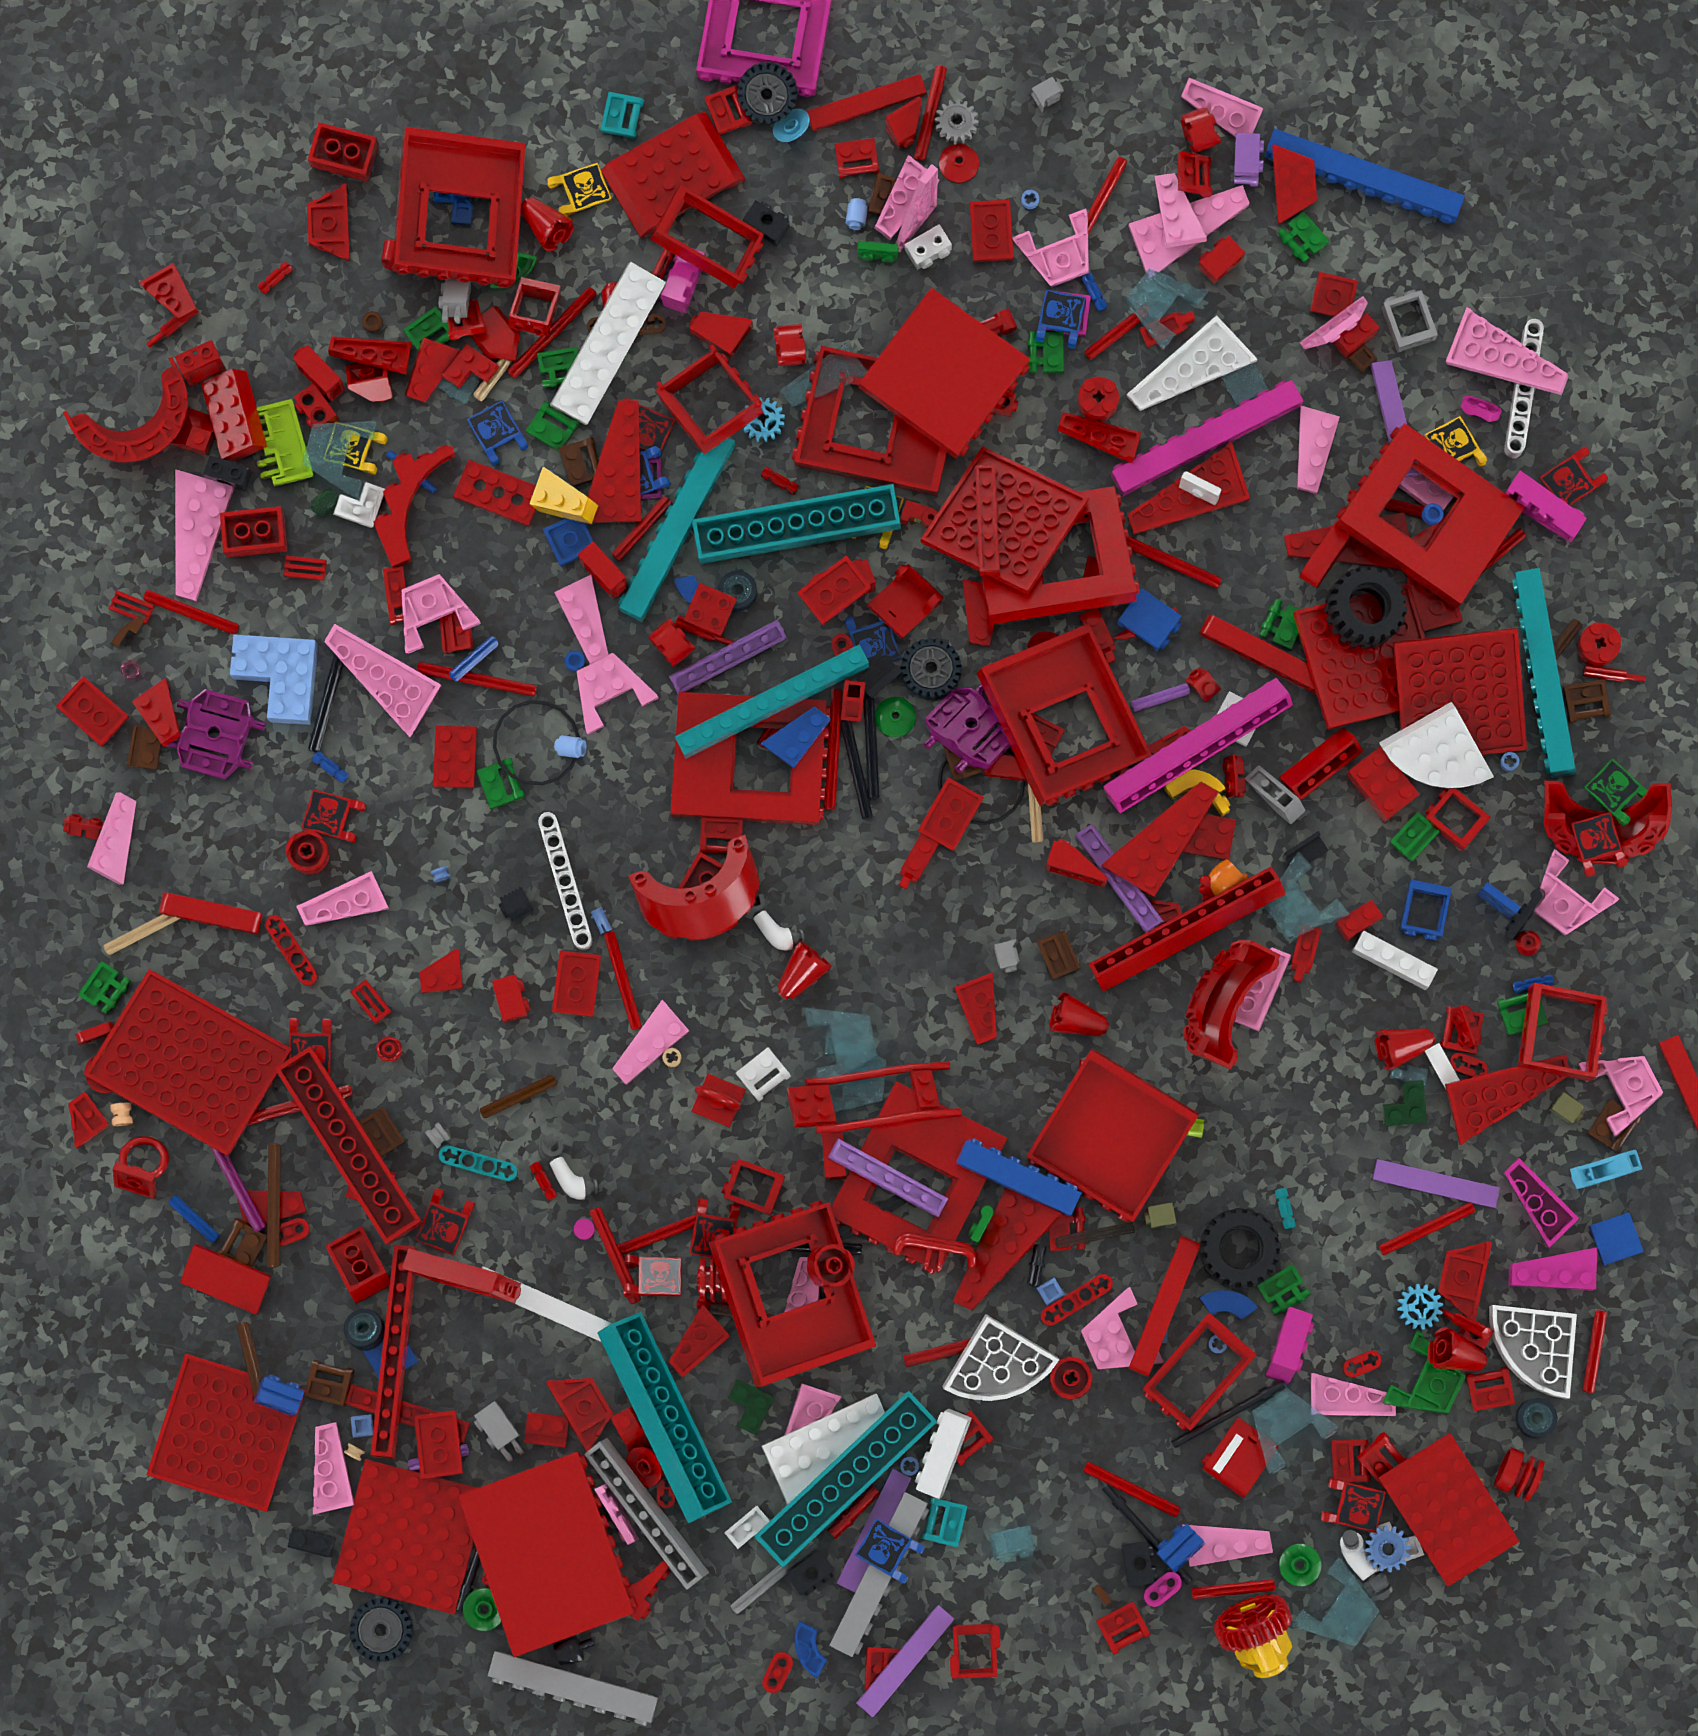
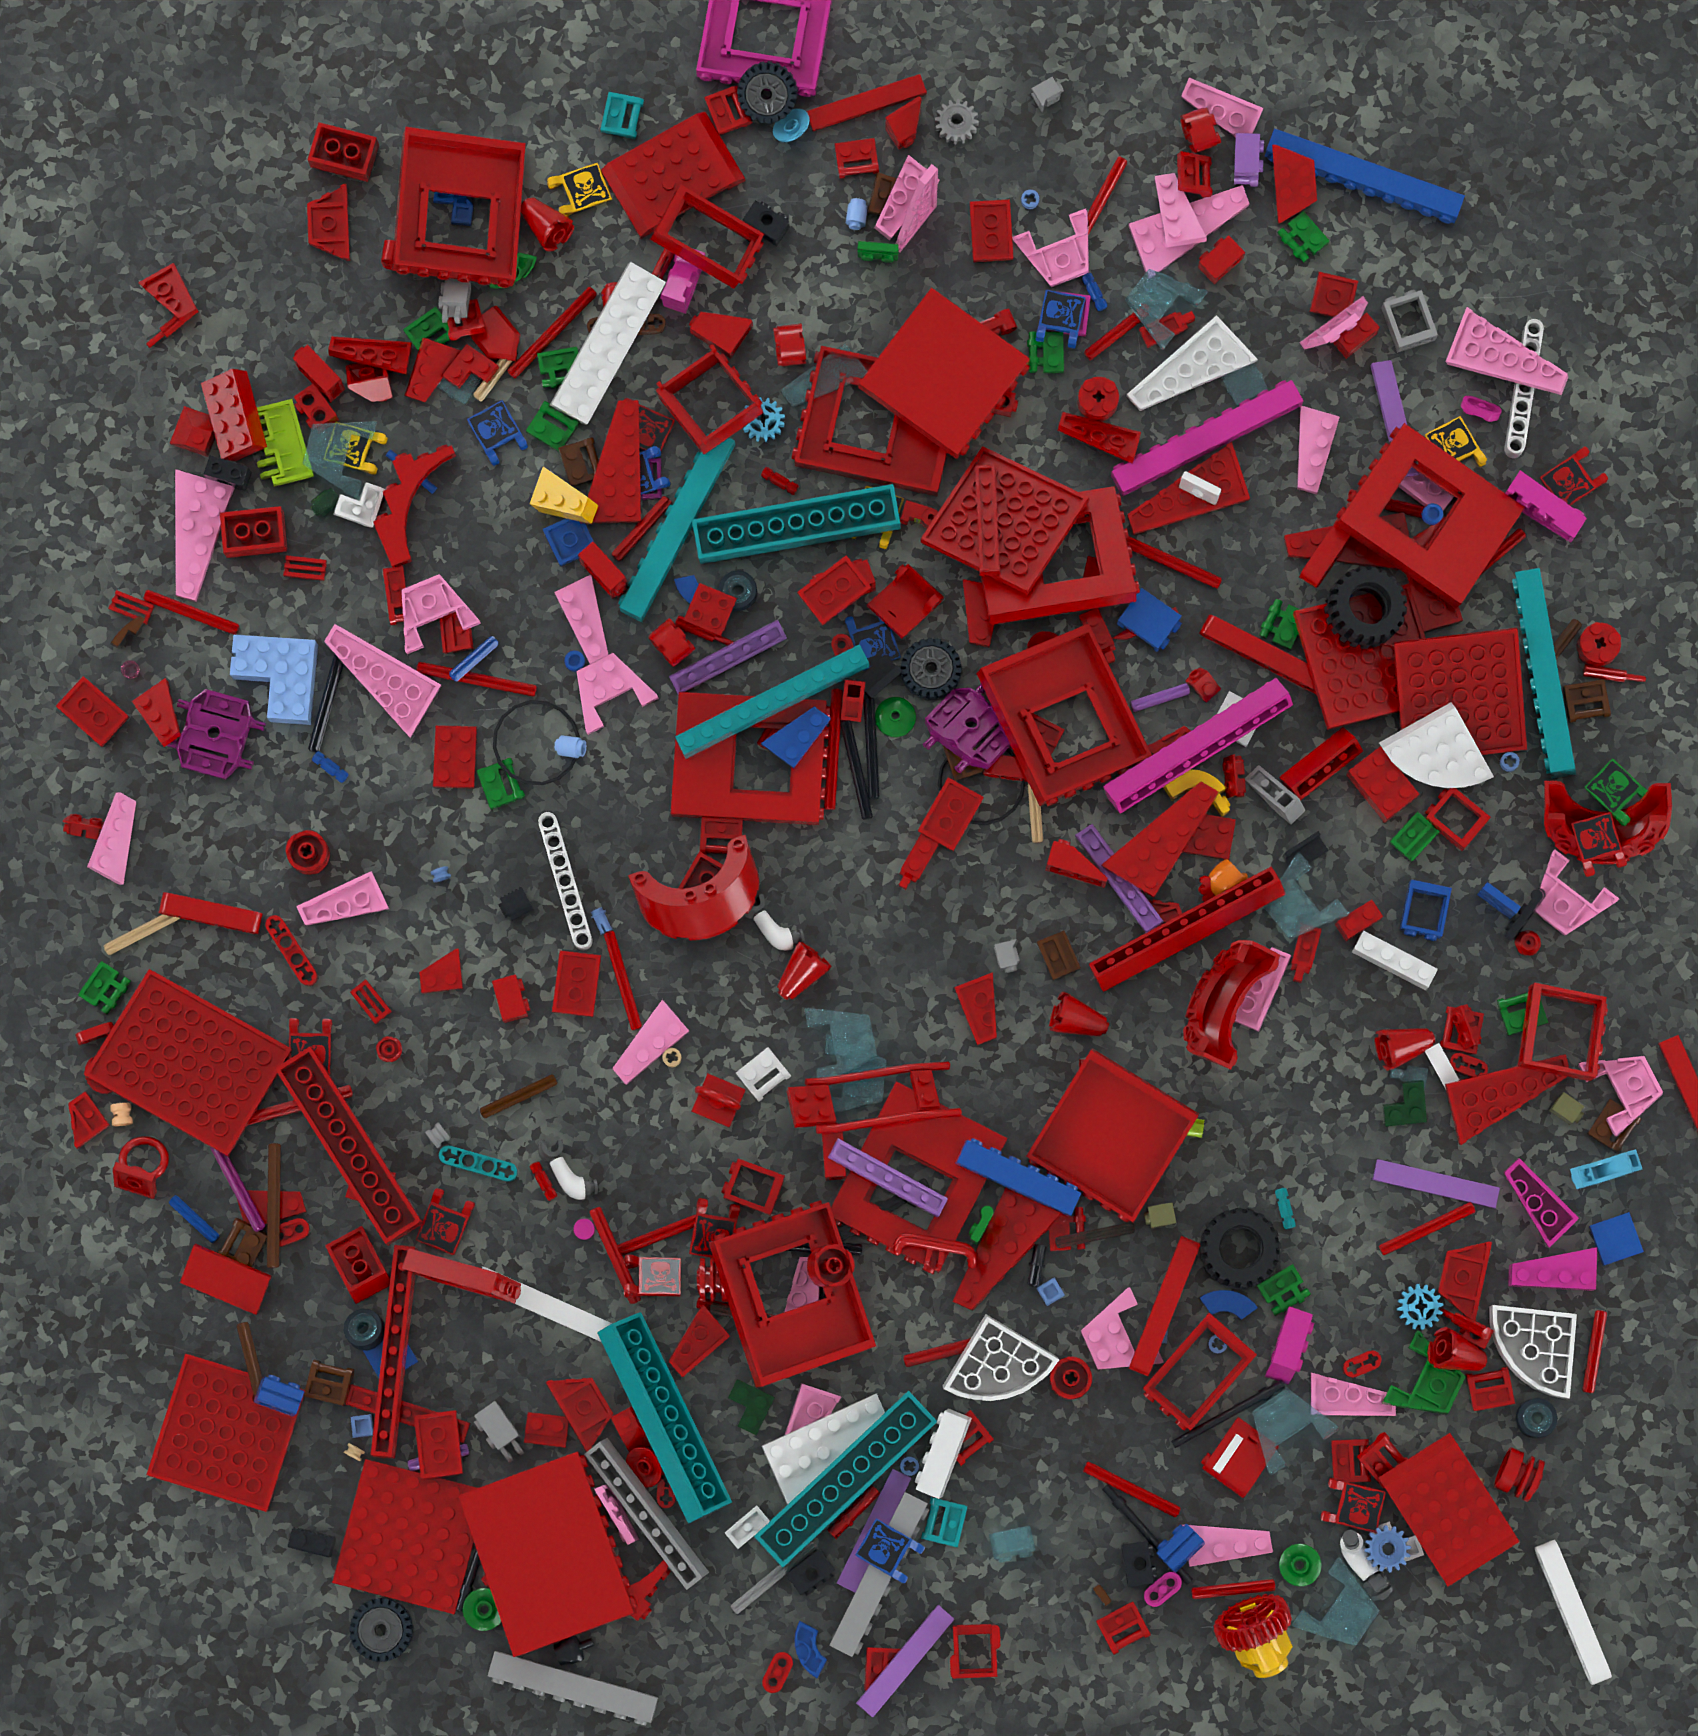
(144, 440): red windscreen -> none
(144, 749): reddish brown plate -> none
(201, 366): red window -> none
(274, 277): red axle -> none
(328, 815): flag -> none
(331, 1479): bright pink wing -> none
(372, 322): reddish brown tile -> none
(382, 1131): reddish brown plate -> none
(485, 500): red plate -> none
(537, 290): red window -> none
(928, 247): white brick -> none
(930, 113): red axle -> none
(959, 172): red dish -> none
(1077, 1301): red beam -> none
(1362, 358): reddish brown tile -> none
(1520, 986): blue axle -> none
(1573, 1612): none -> white beam

